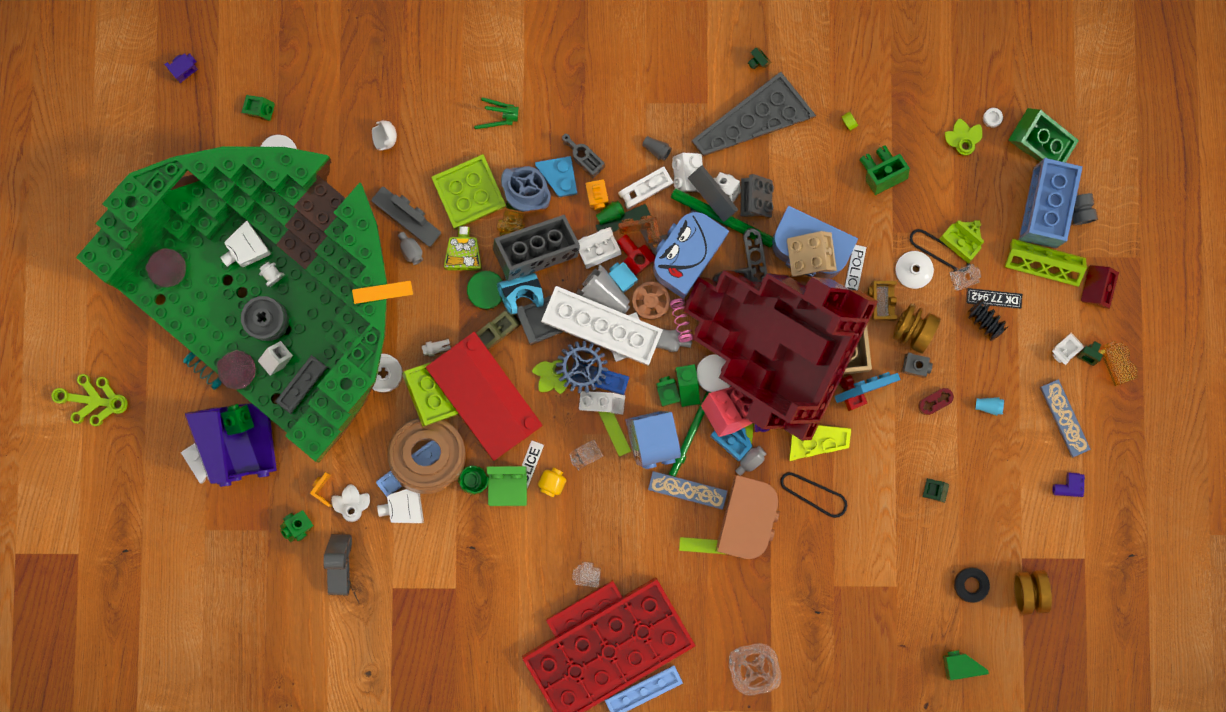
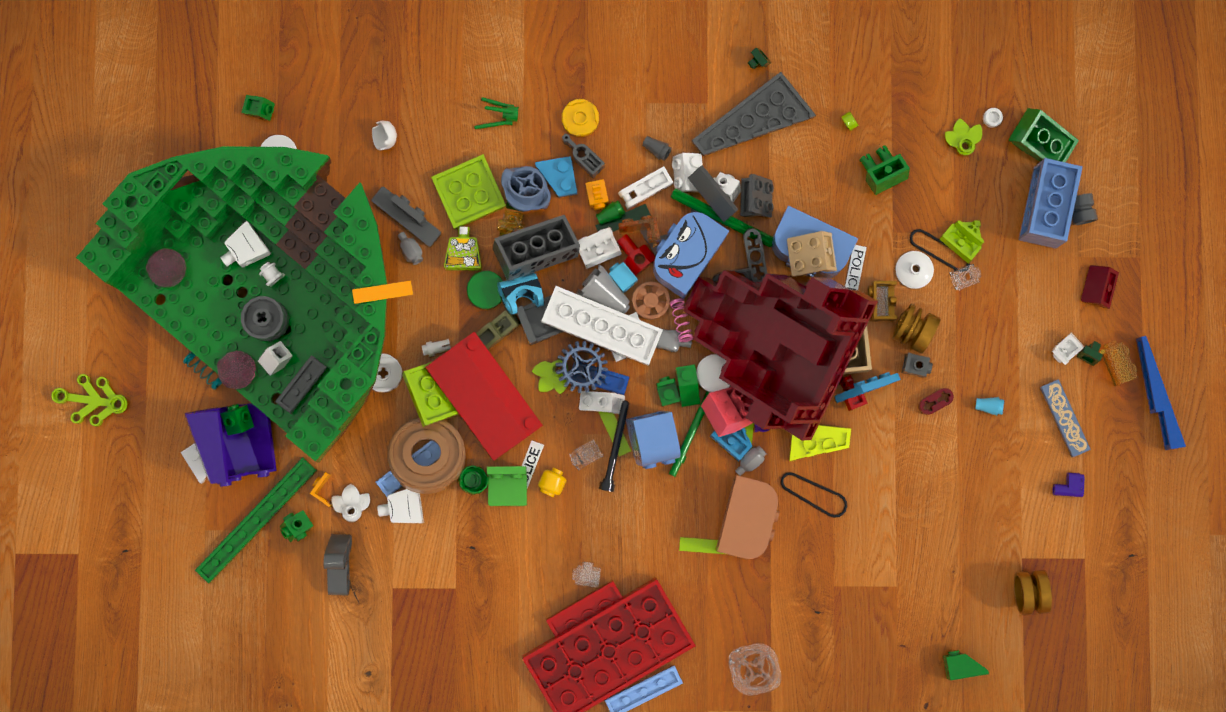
(182, 67): dark purple brick -> none
(255, 520): none -> green tile
(580, 118): none -> yellow tile
(608, 483): none -> black piece
(687, 490): tile -> none
(936, 490): dark green slope -> none
(984, 585): black tyre -> none
(987, 320): black piece -> none
(995, 298): black sticker -> none
(1046, 256): lime fence -> none
(1158, 397): none -> blue slope

